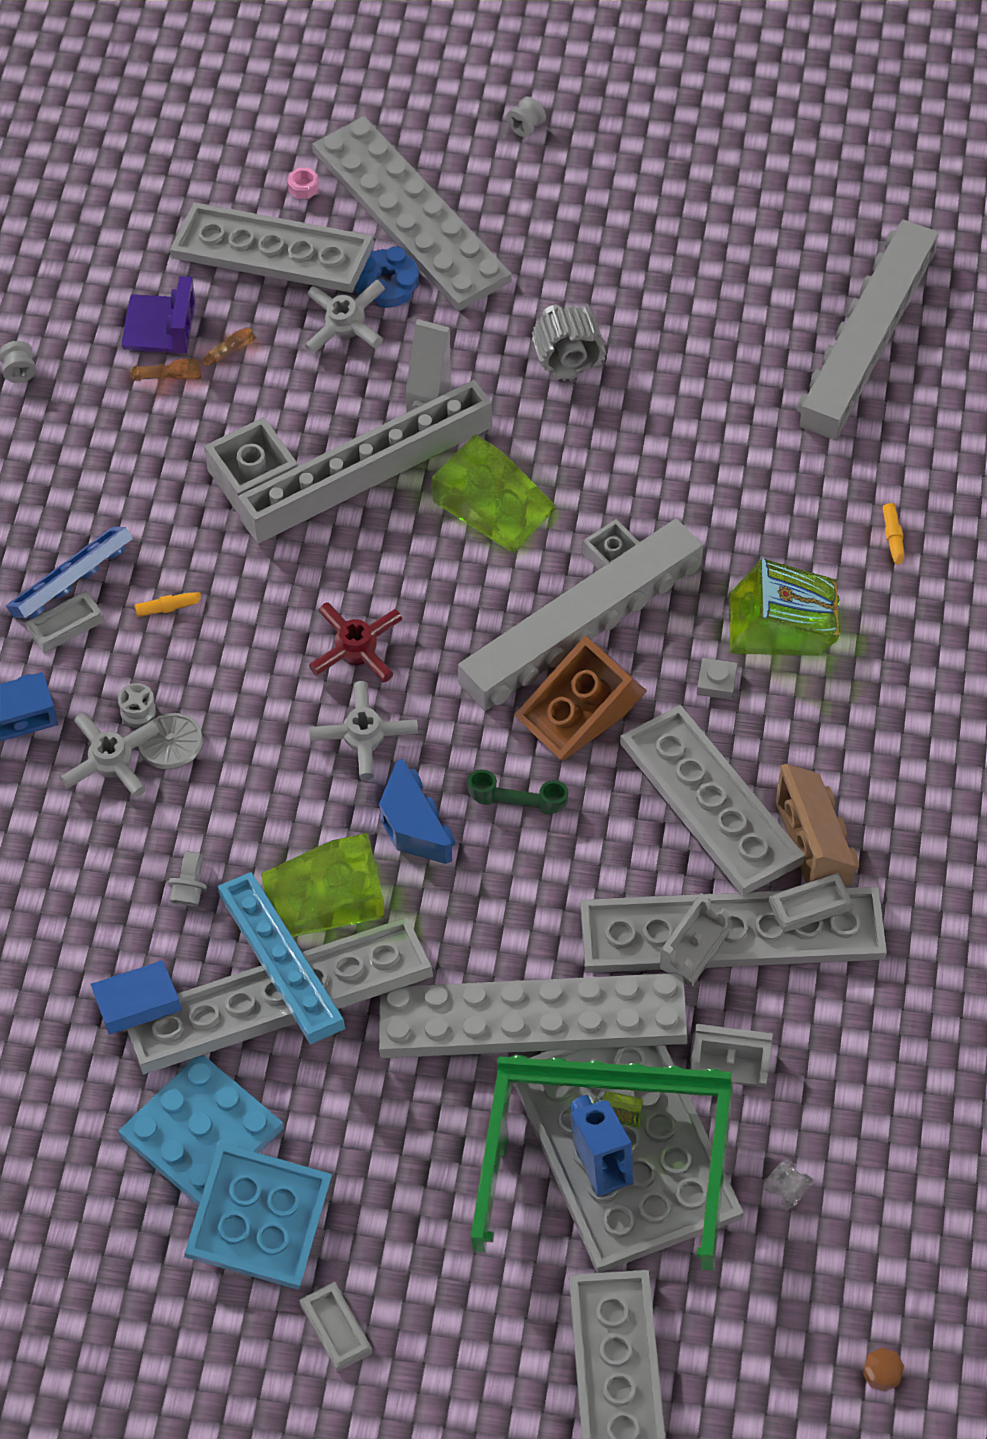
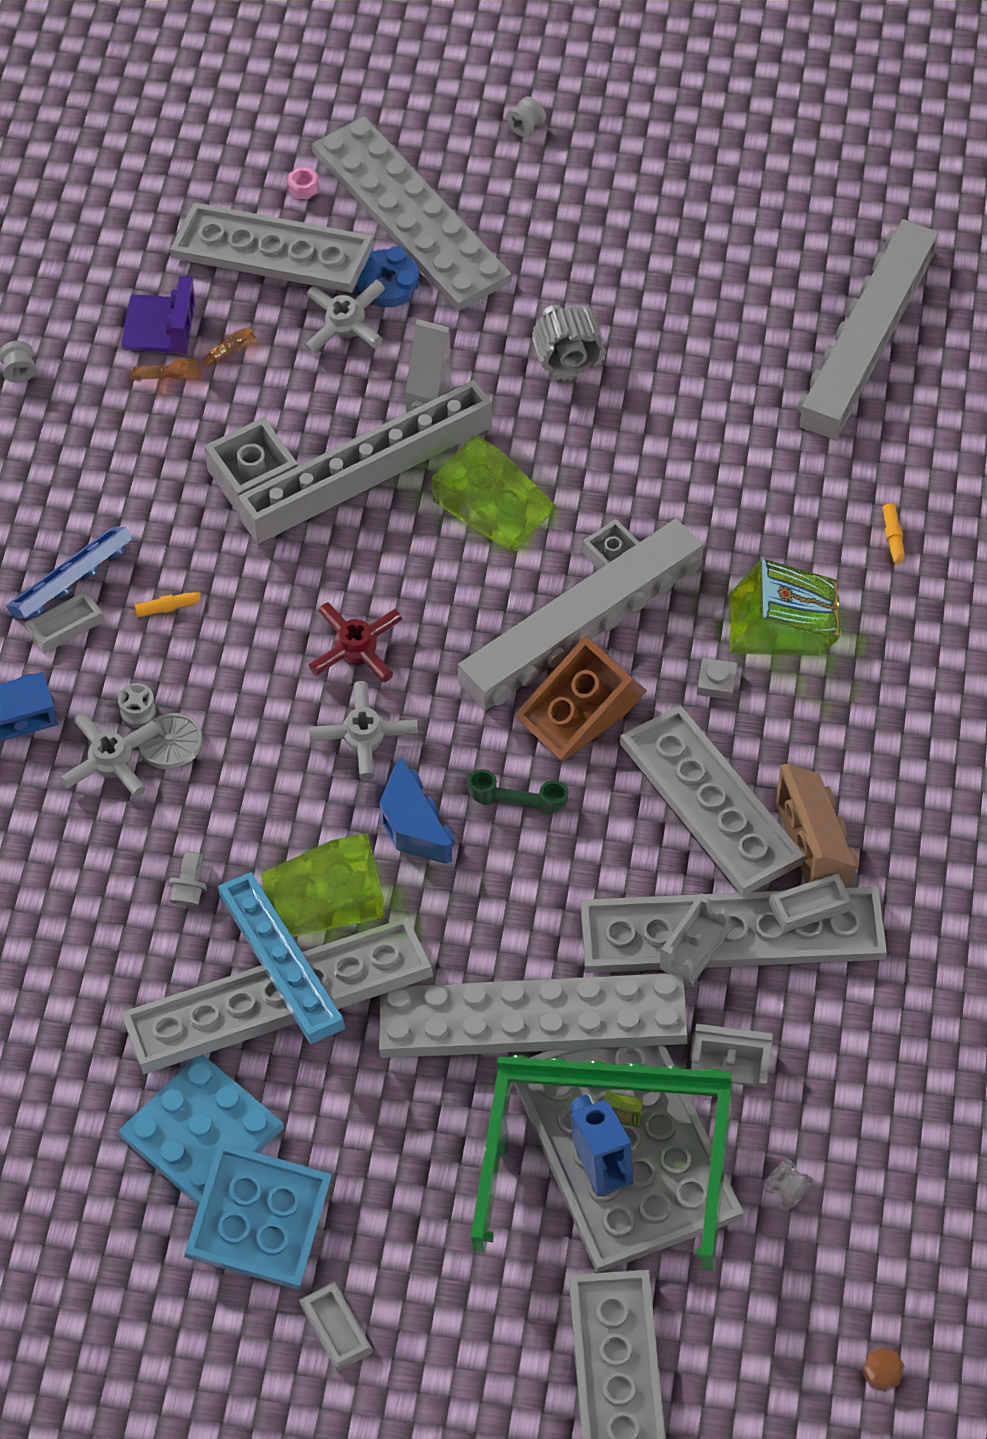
(136, 997): blue tile -> none

